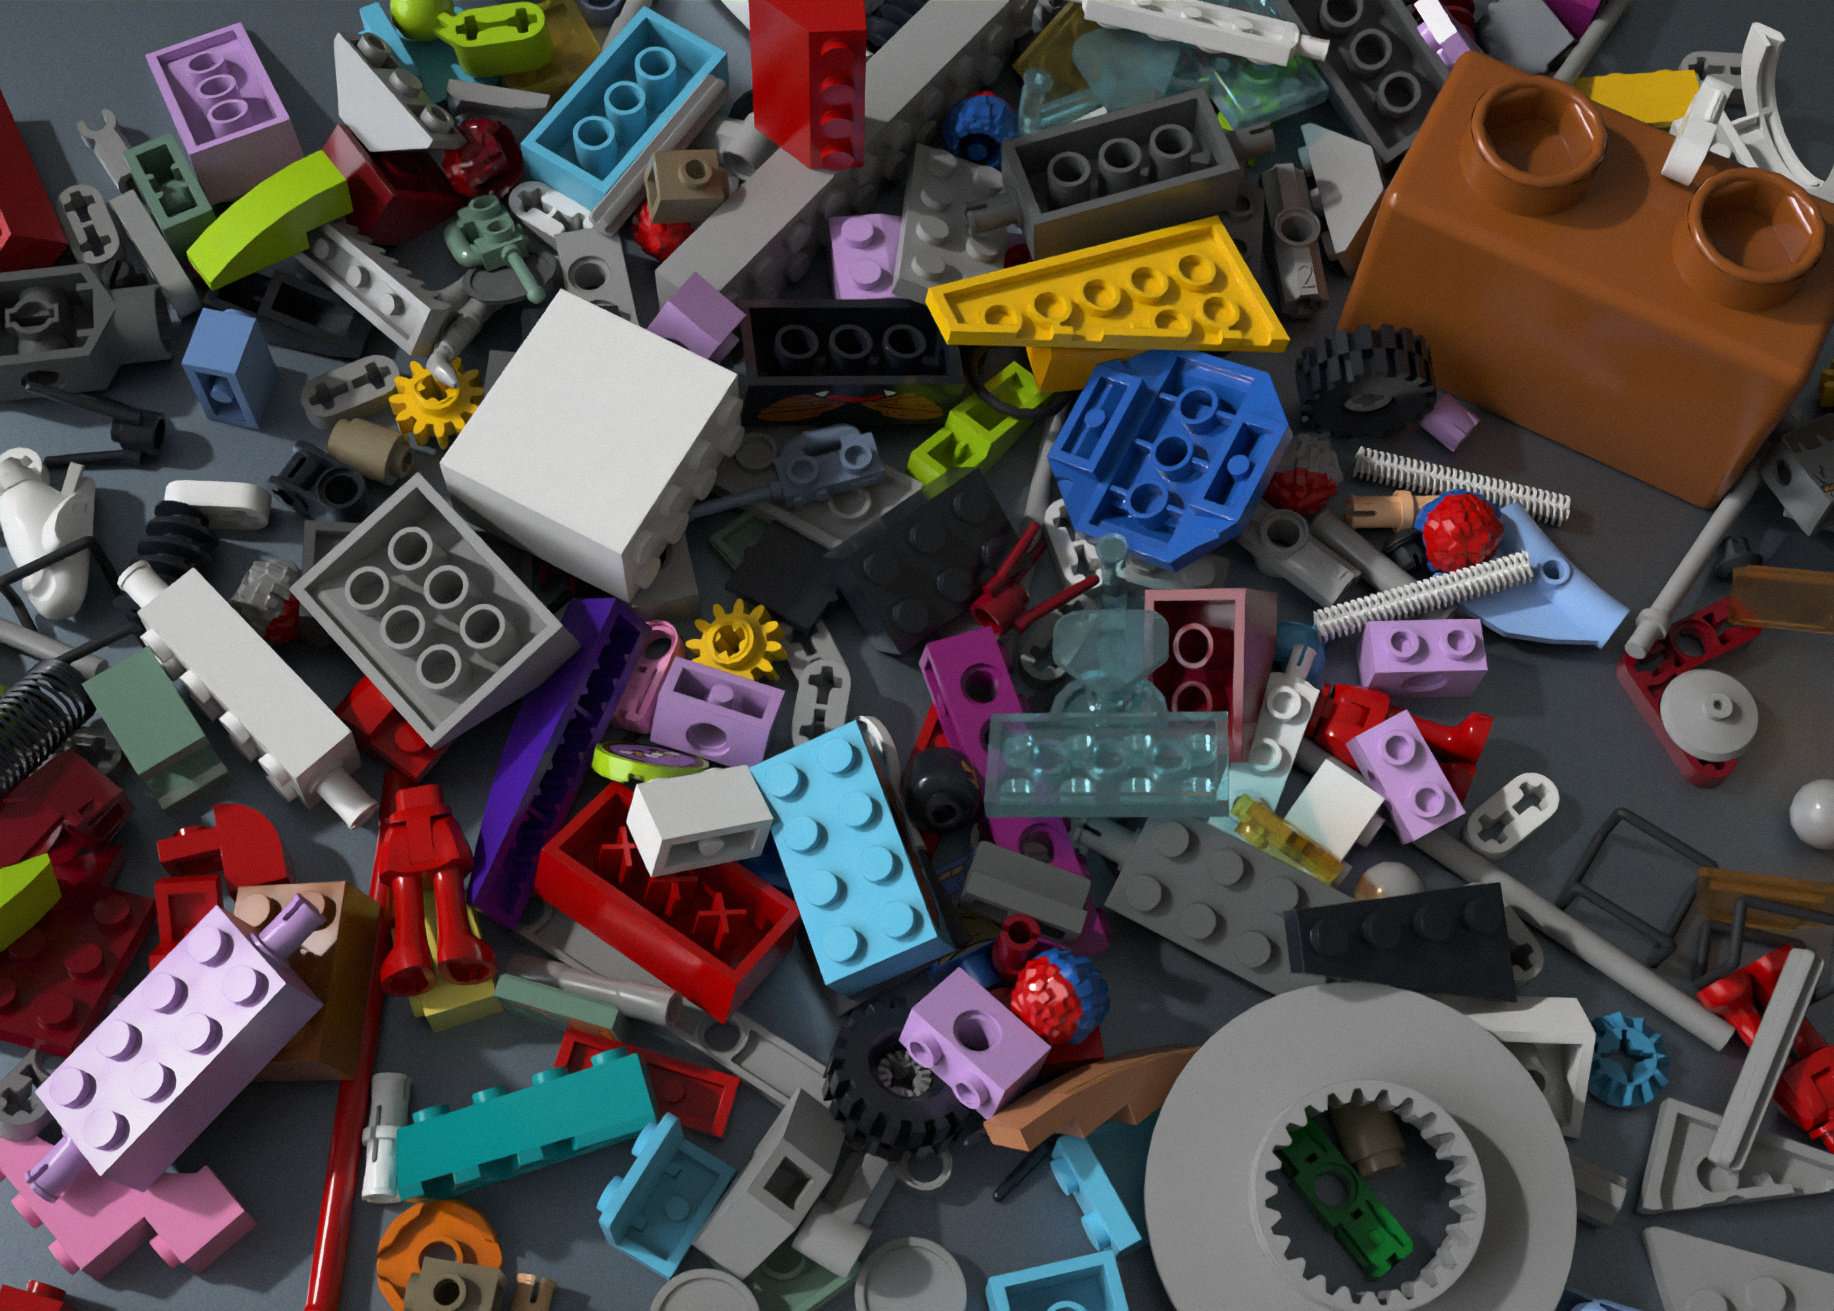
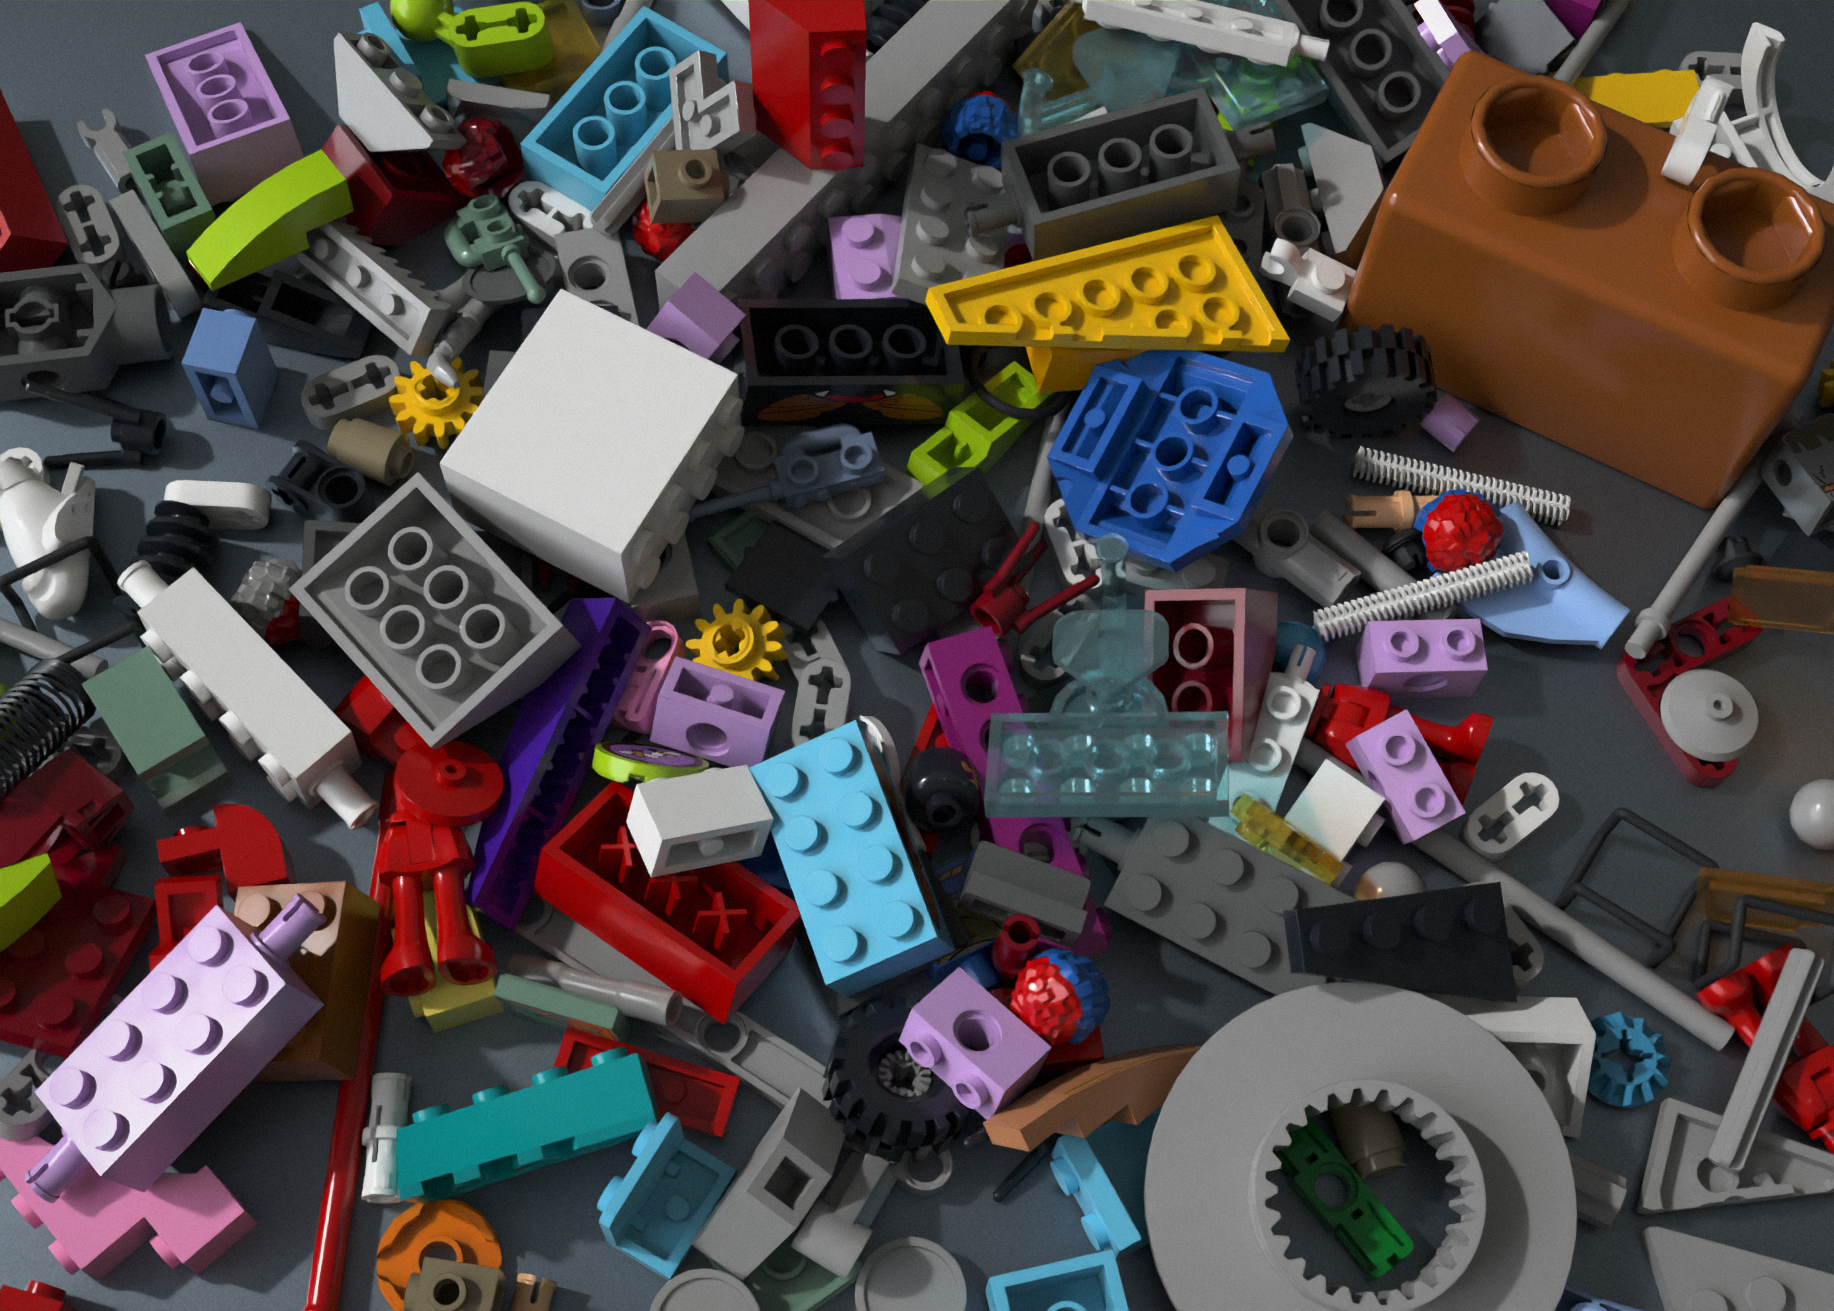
(448, 784): none -> red piece
(705, 112): none -> light grey plate
(1305, 476): piece -> none
(1315, 279): none -> white plate

